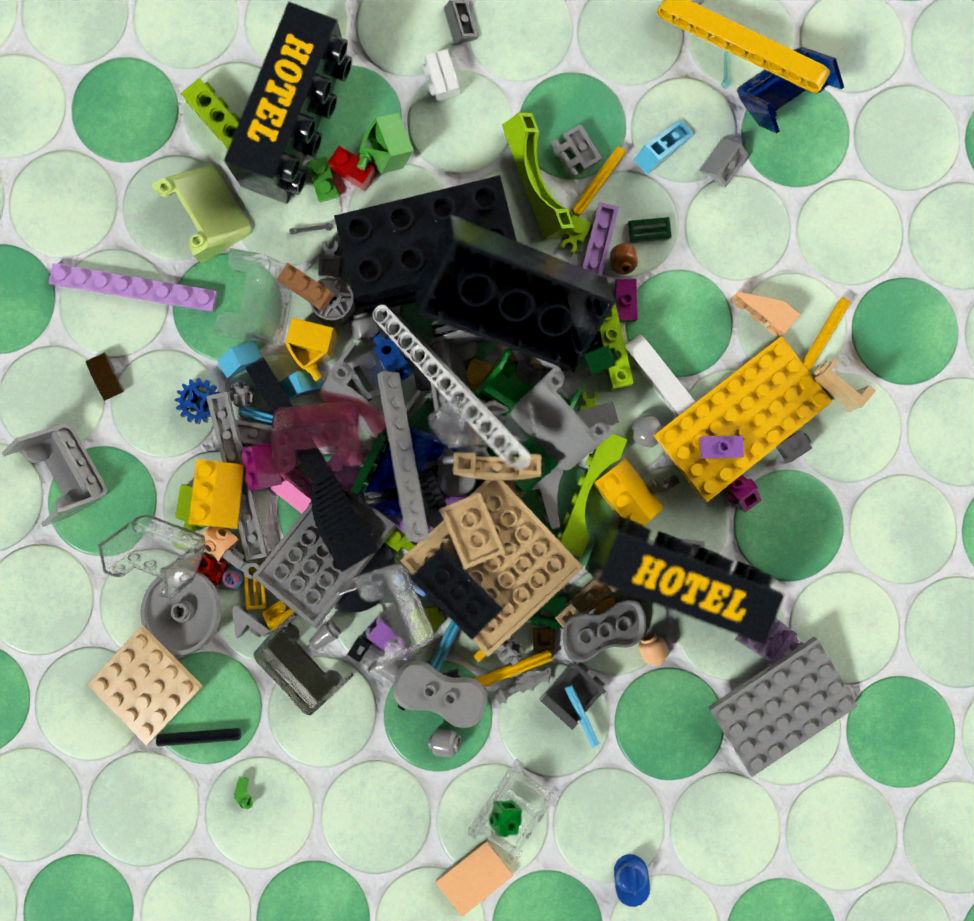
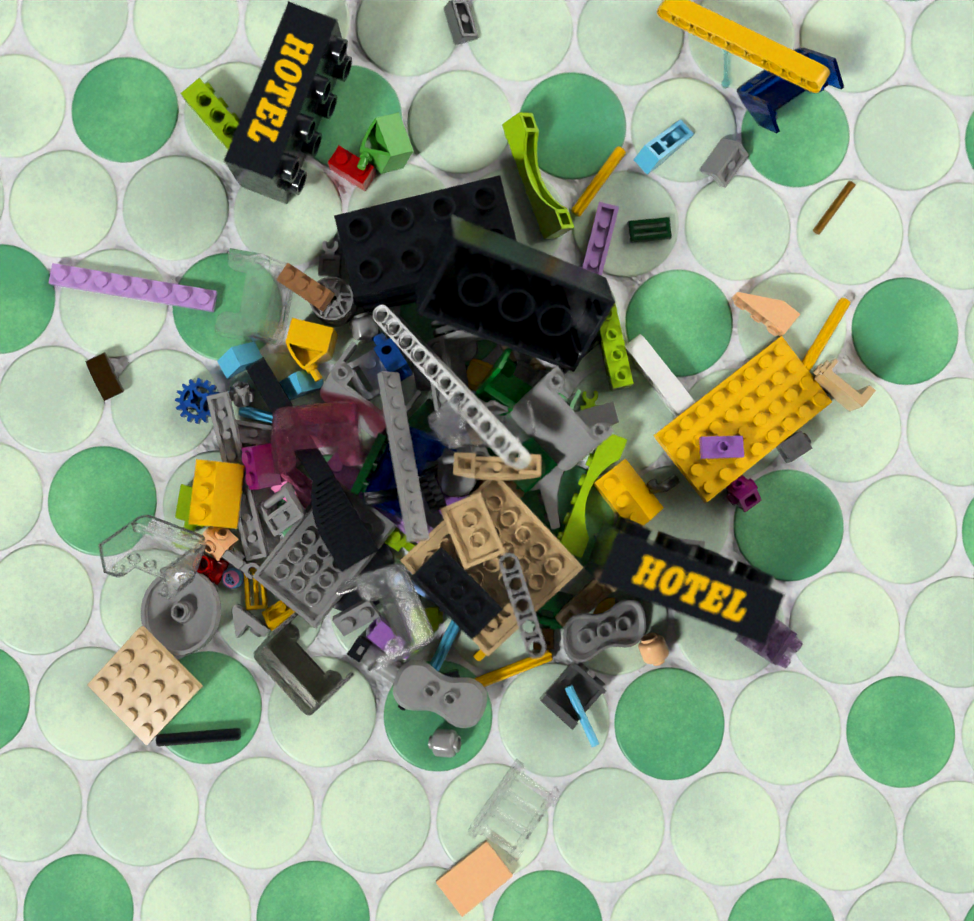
(68, 465): light grey windscreen -> none
(209, 207): yellowish green windscreen -> none
(241, 794): bright green arm -> none
(285, 515): none -> light grey plate
(322, 179): bright green plate -> none
(327, 633): light grey cone -> none
(328, 226): dark grey hinge -> none
(355, 616): none -> light grey plate
(442, 75): white brick -> none
(505, 818): green brick -> none
(510, 651): light grey gear -> none
(522, 616): none -> light grey beam
(528, 680): light grey piece -> none
(578, 234): lime plate -> none
(581, 147): light grey plate -> none
(601, 359): dark green slope -> none
(623, 258): dark orange head -> none
(626, 299): magenta plate -> none
(631, 880): blue piece -> none
(644, 429): light grey hair -> none
(782, 706): light grey plate -> none
(834, 207): none -> pearl gold bar

